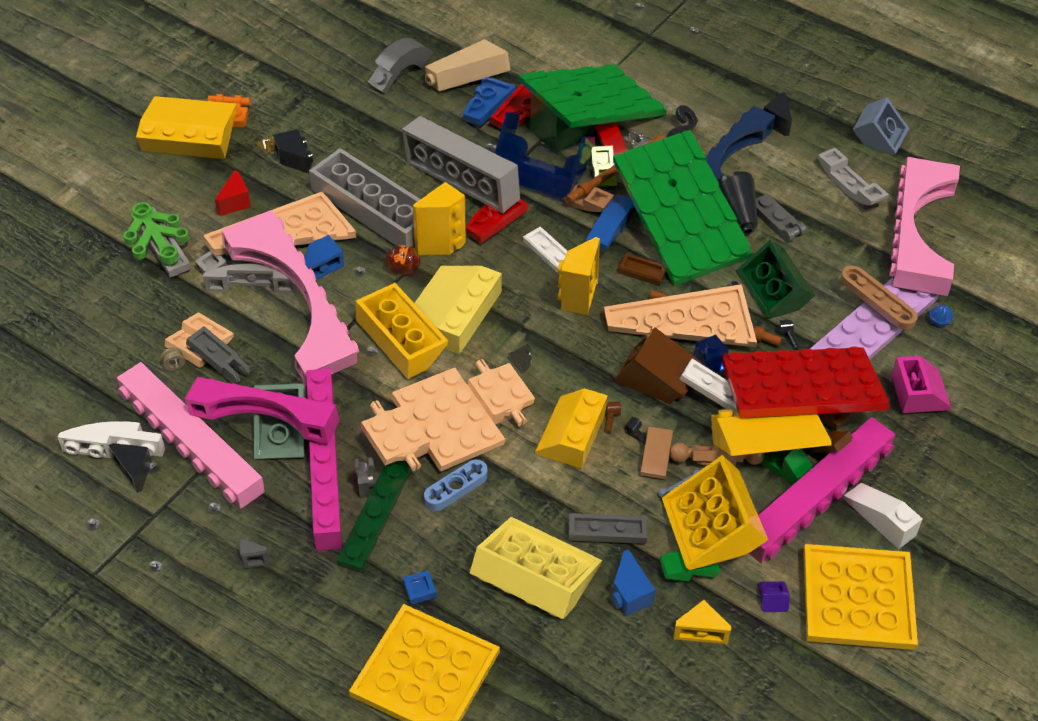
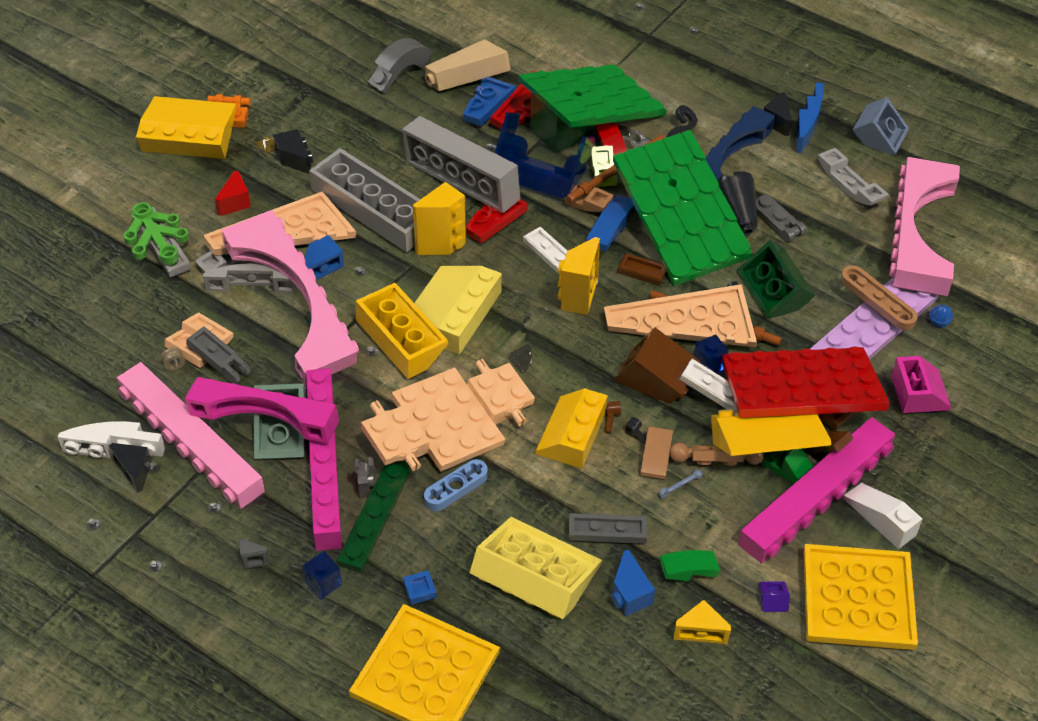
(322, 575): none -> clear blue brick
(403, 260): clear red head -> none
(714, 516): yellow slope -> none
(787, 327): black hand -> none
(808, 117): none -> blue slope

